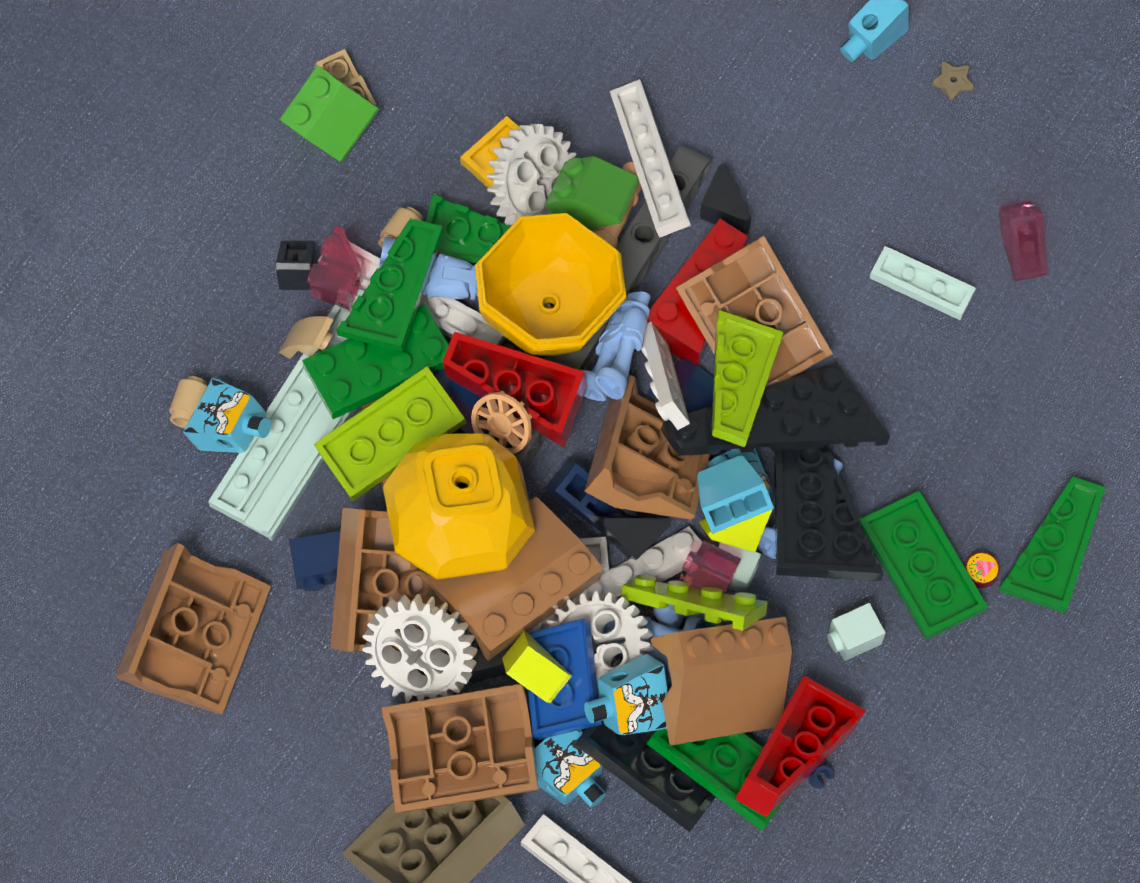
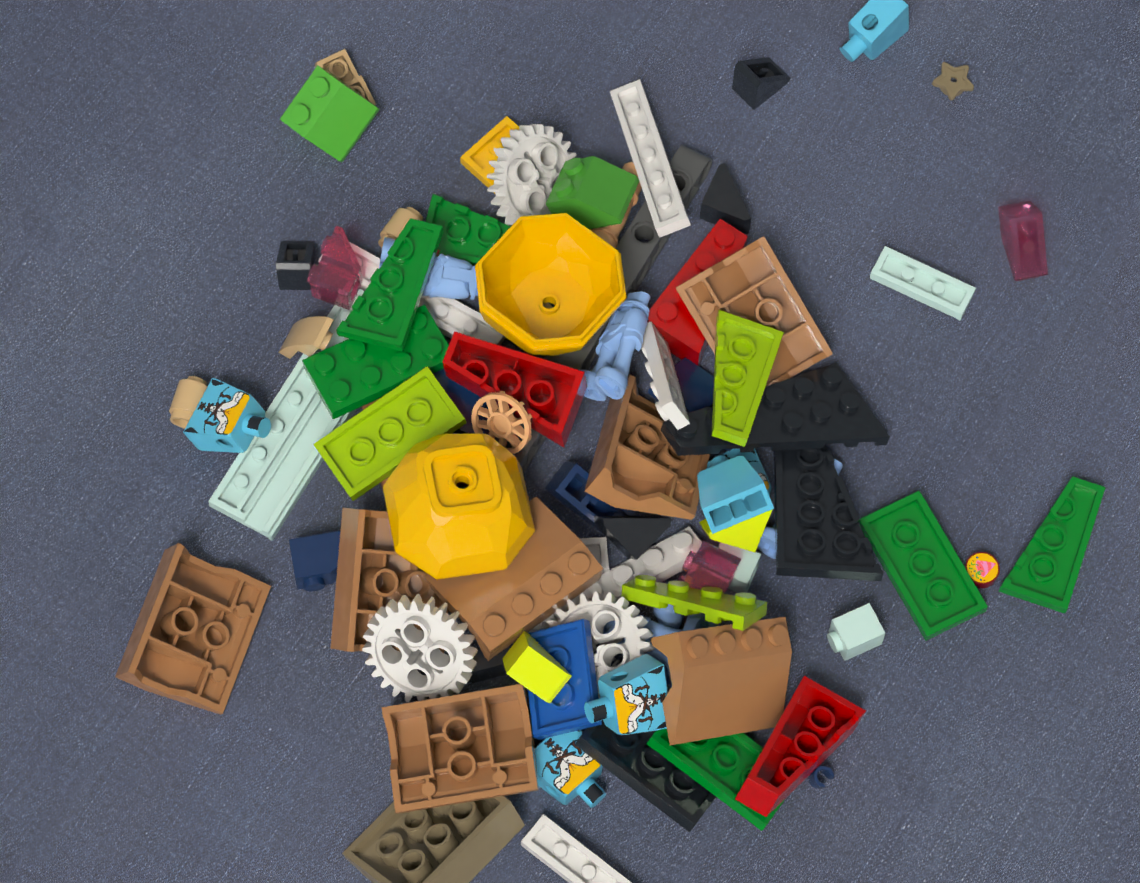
(758, 80): none -> black slope

